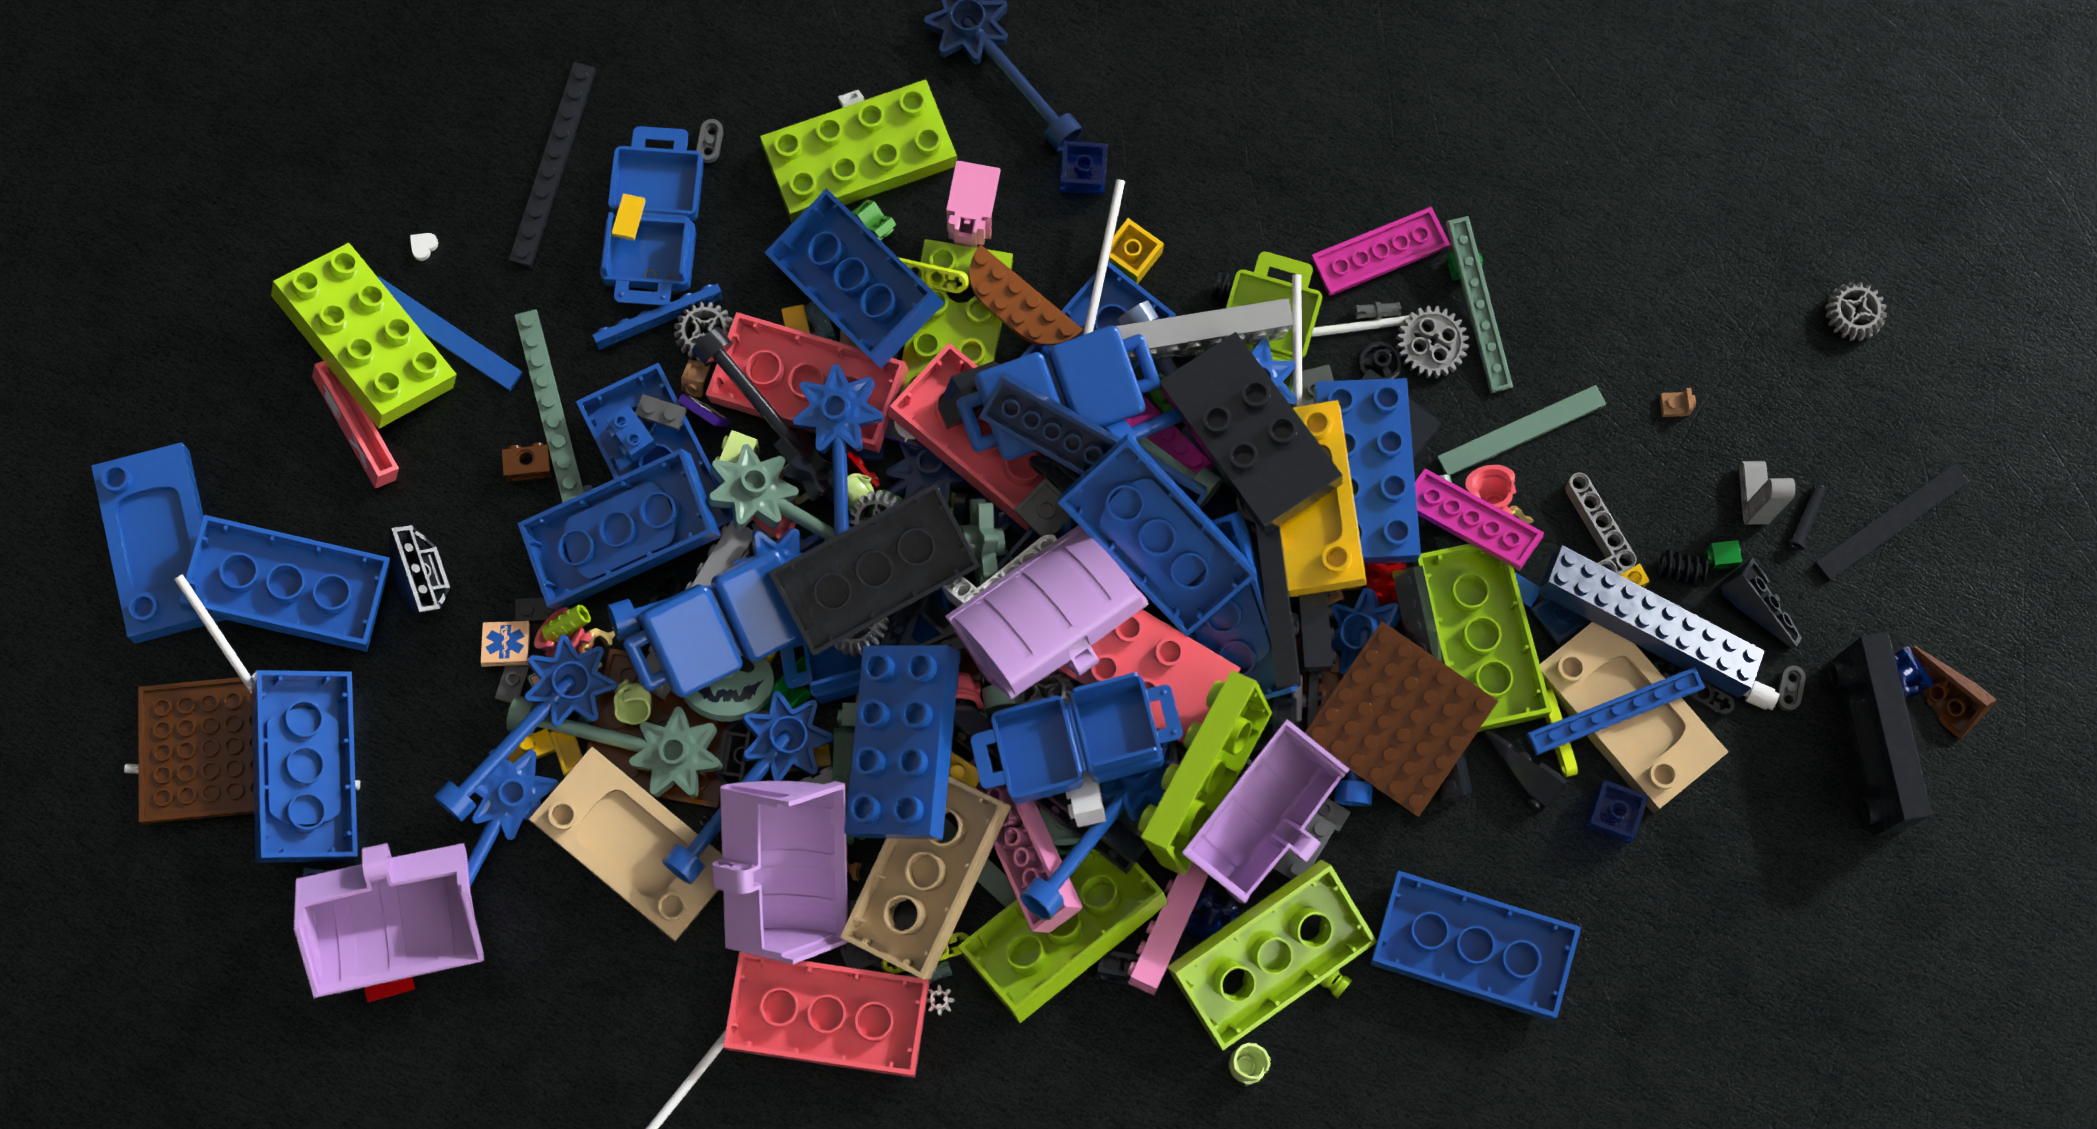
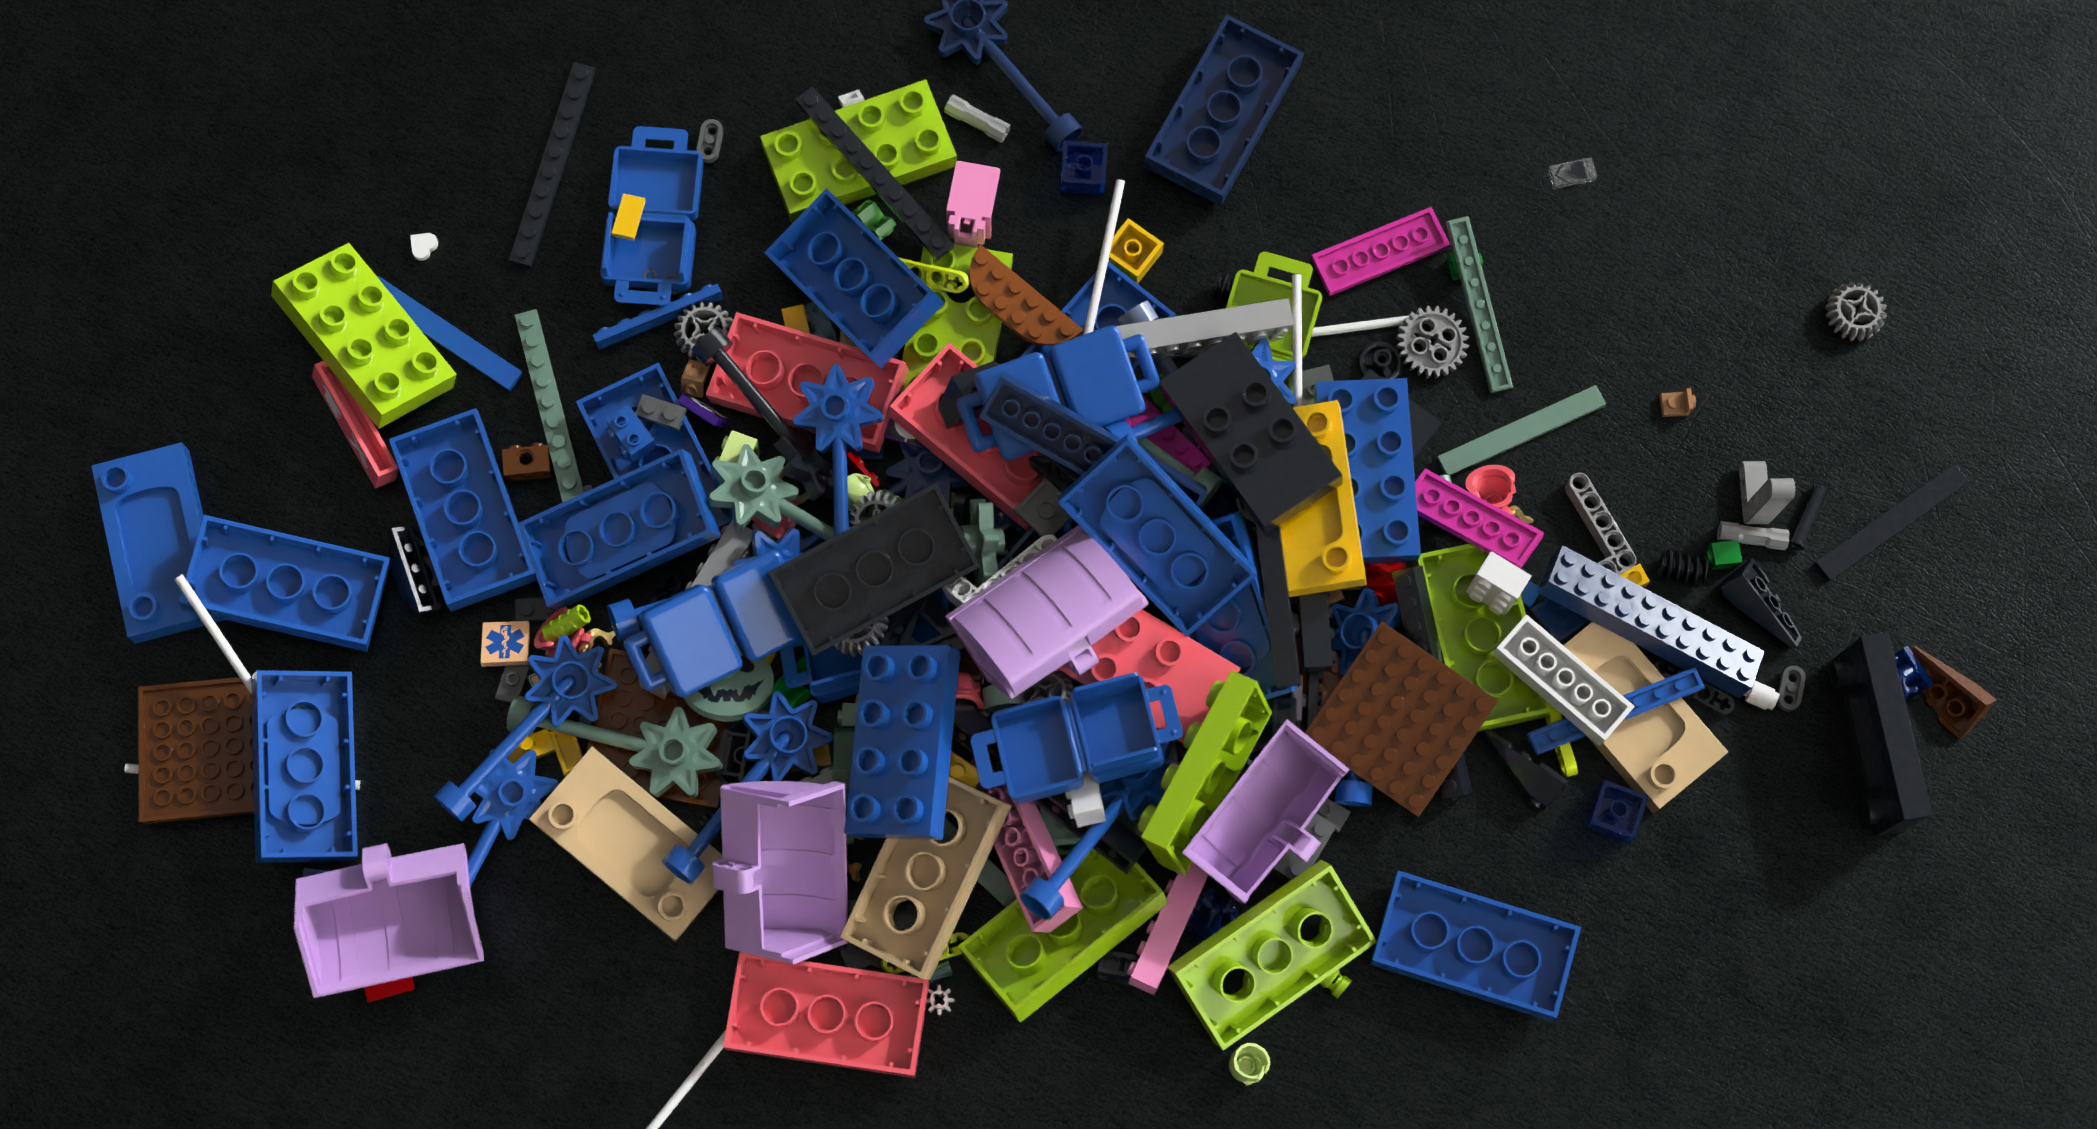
(463, 509): none -> blue plate
(632, 703): yellowish green helmet -> none
(874, 173): none -> black plate
(964, 111): none -> light grey axle
(1223, 110): none -> dark blue plate
(1377, 310): dark grey pin -> none
(1498, 584): none -> white brick
(1563, 680): none -> white brick
(1572, 173): none -> clear tile
(1771, 537): none -> light grey axle

